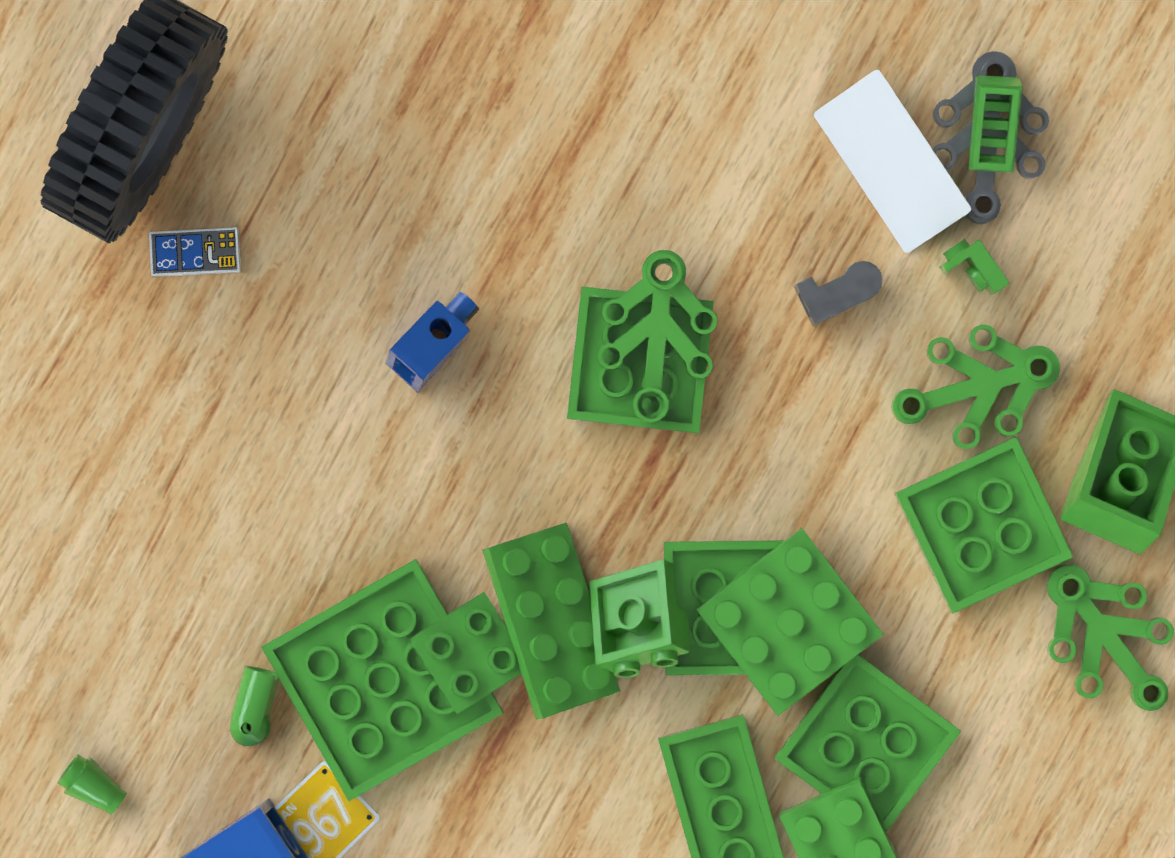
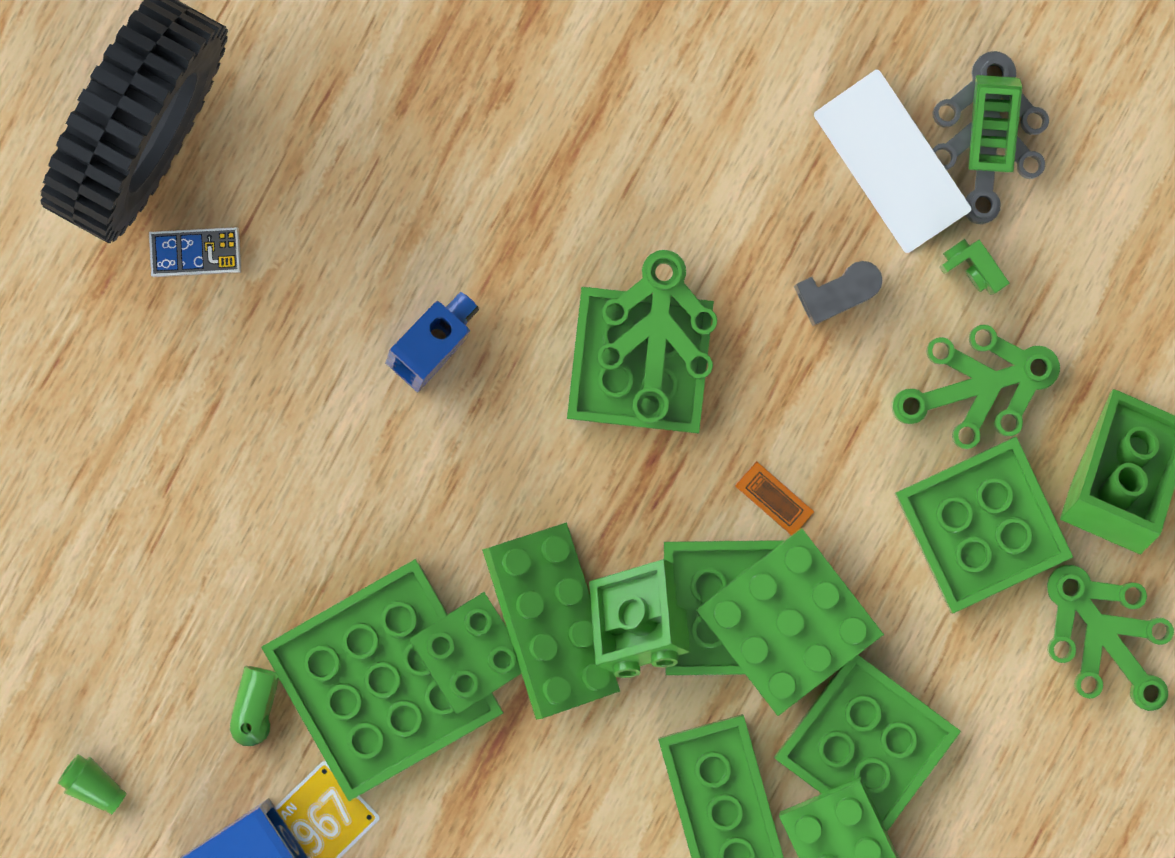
(774, 498): none -> sticker

